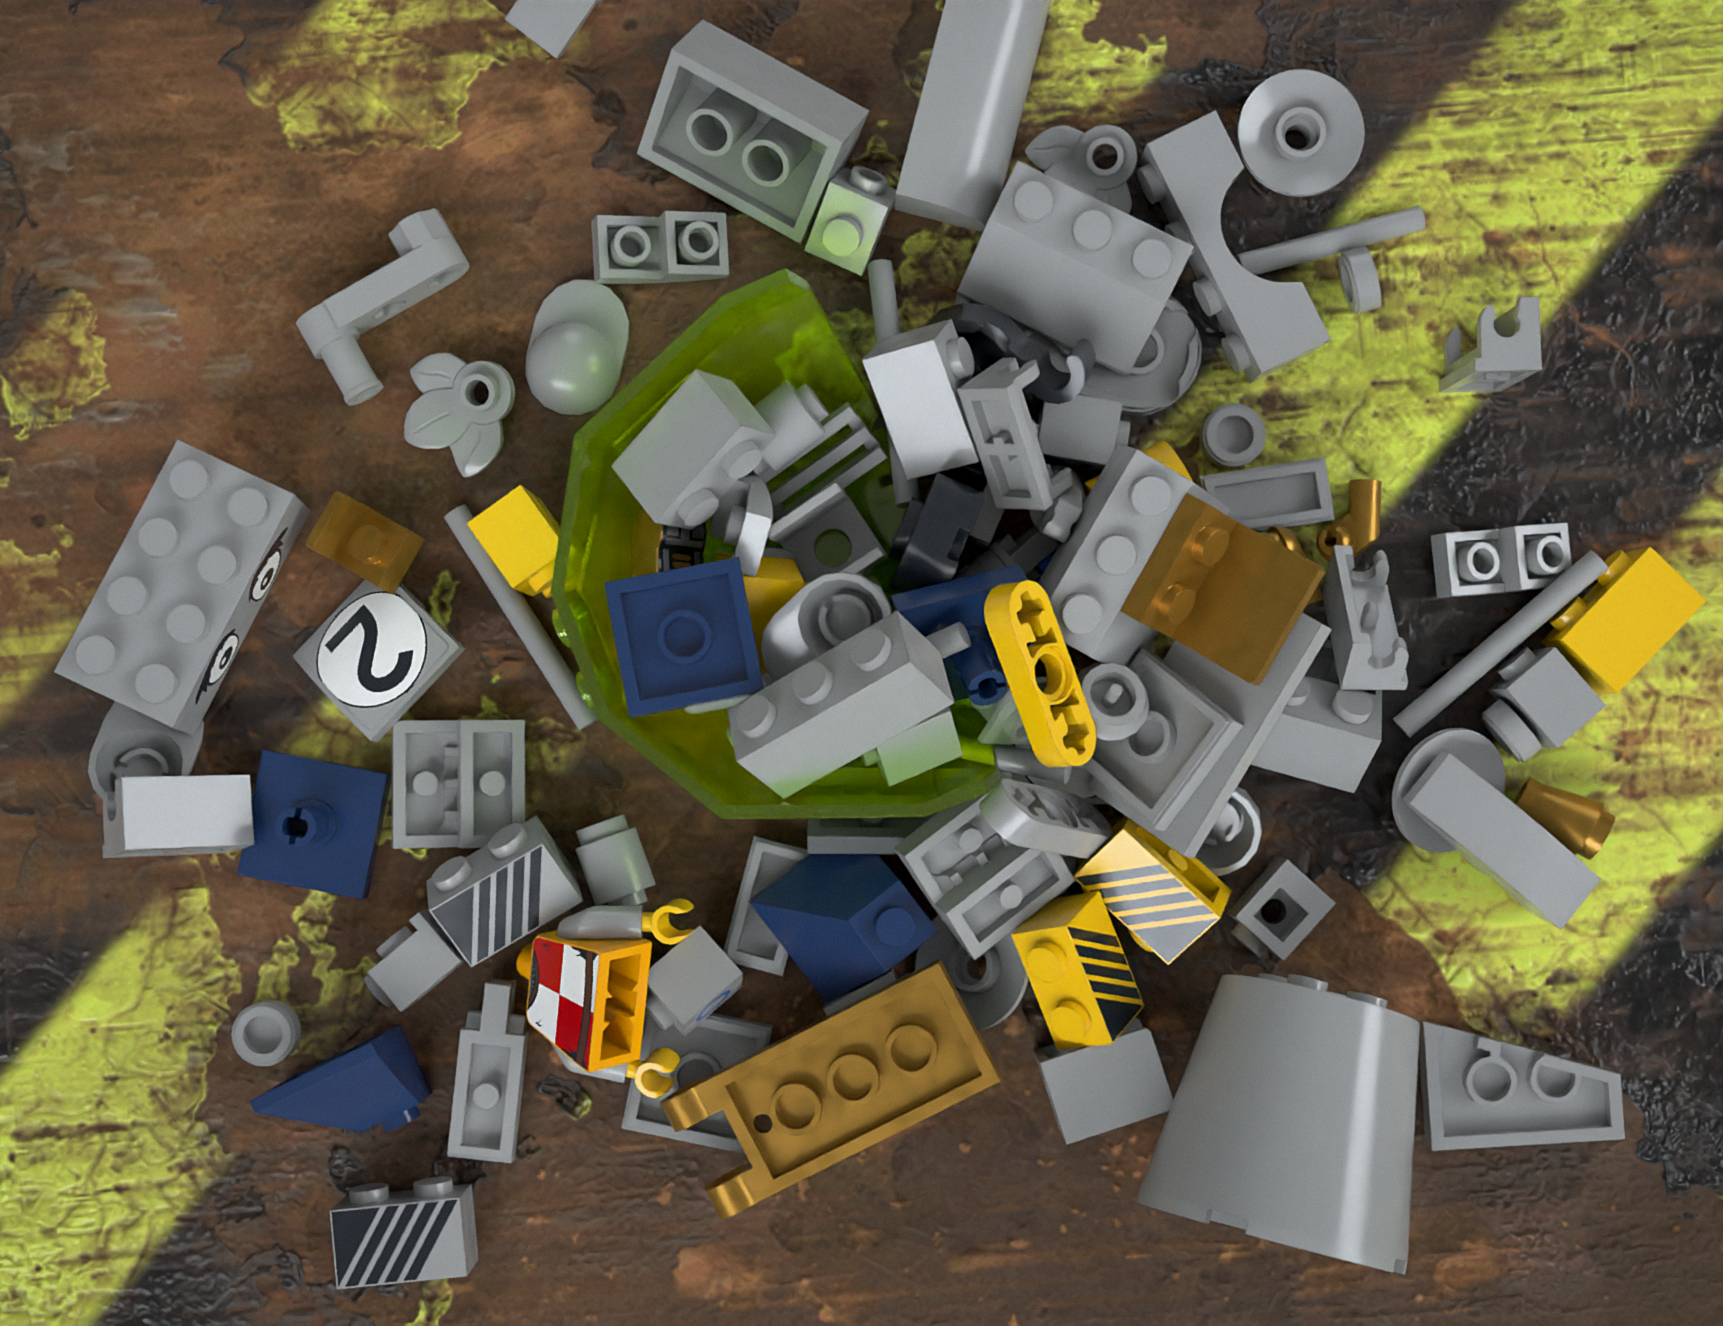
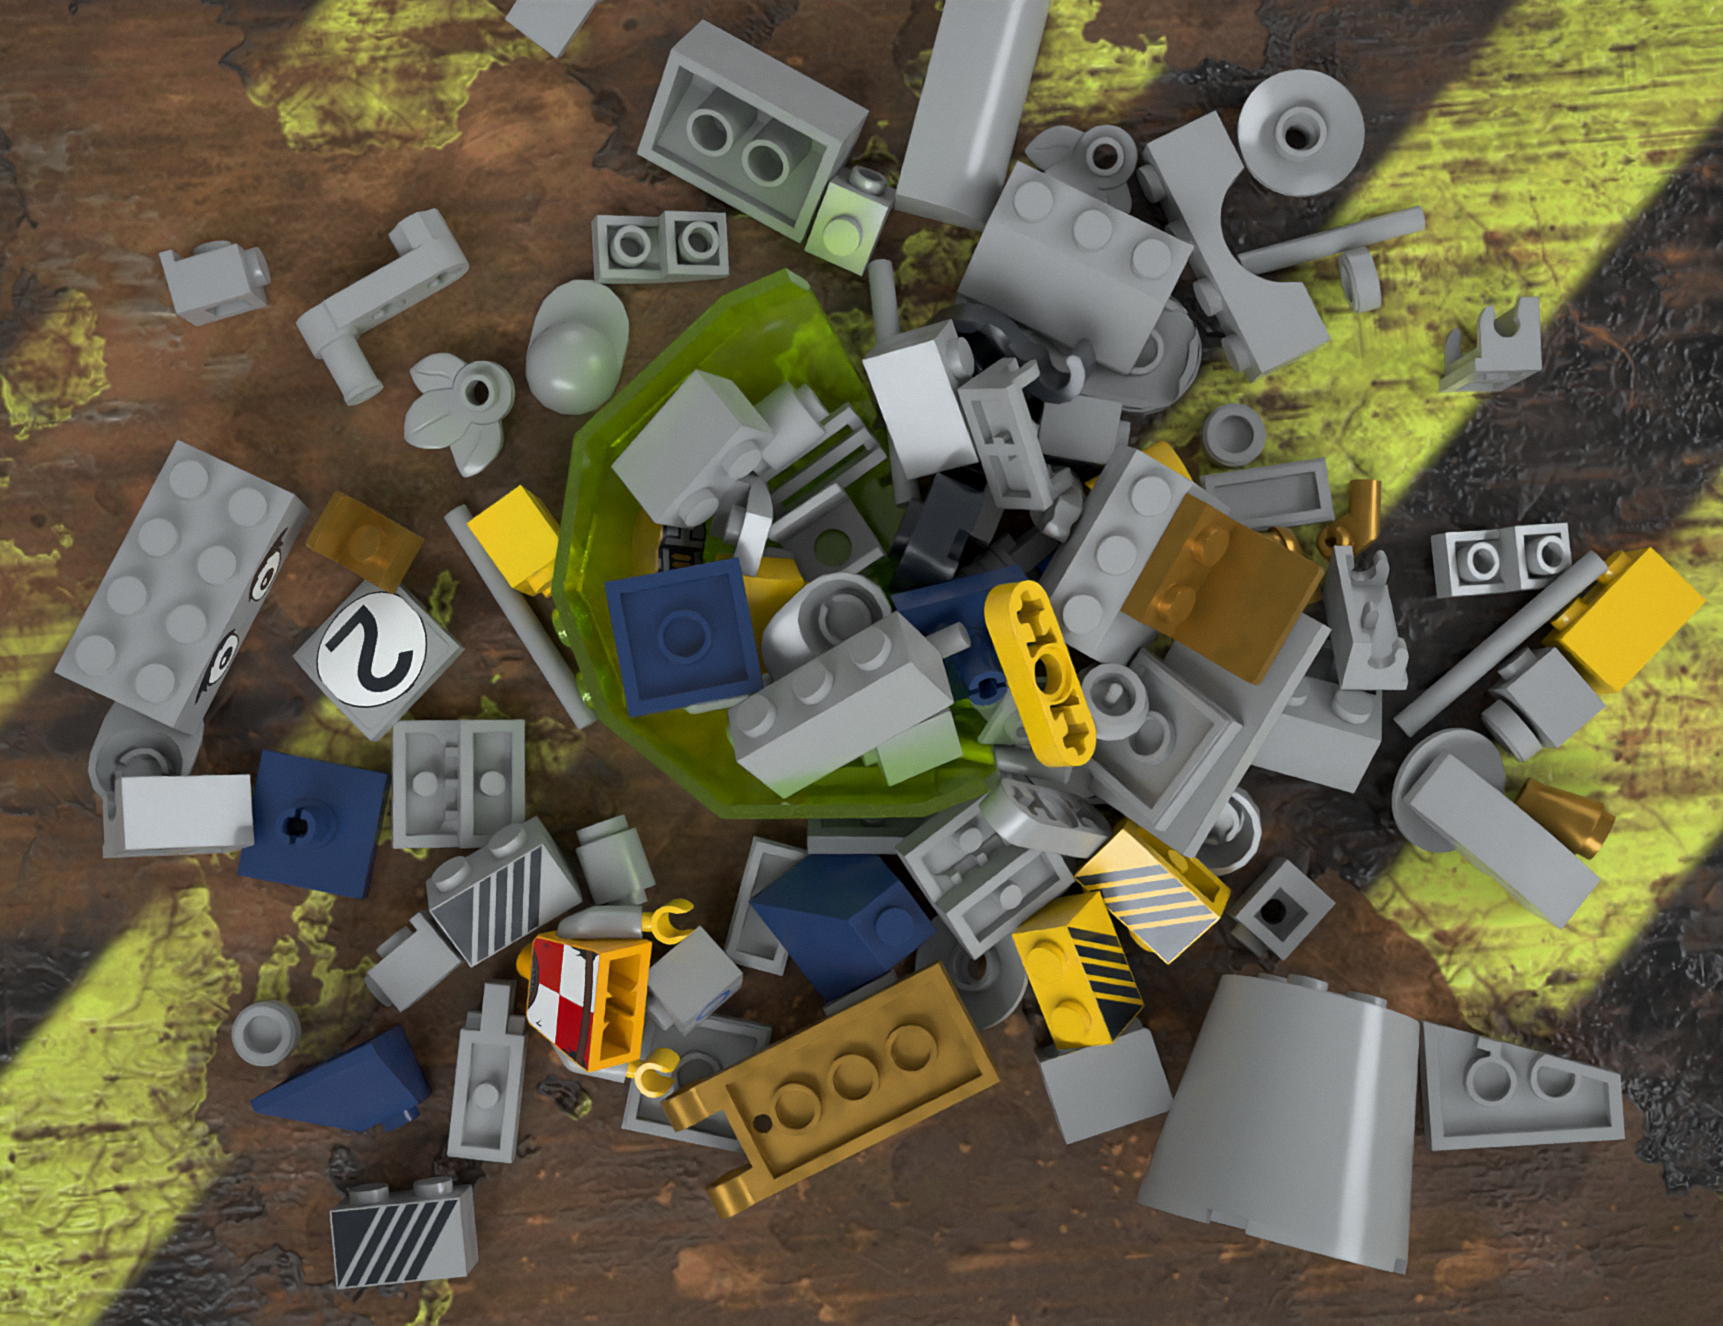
(216, 281): none -> light grey brick

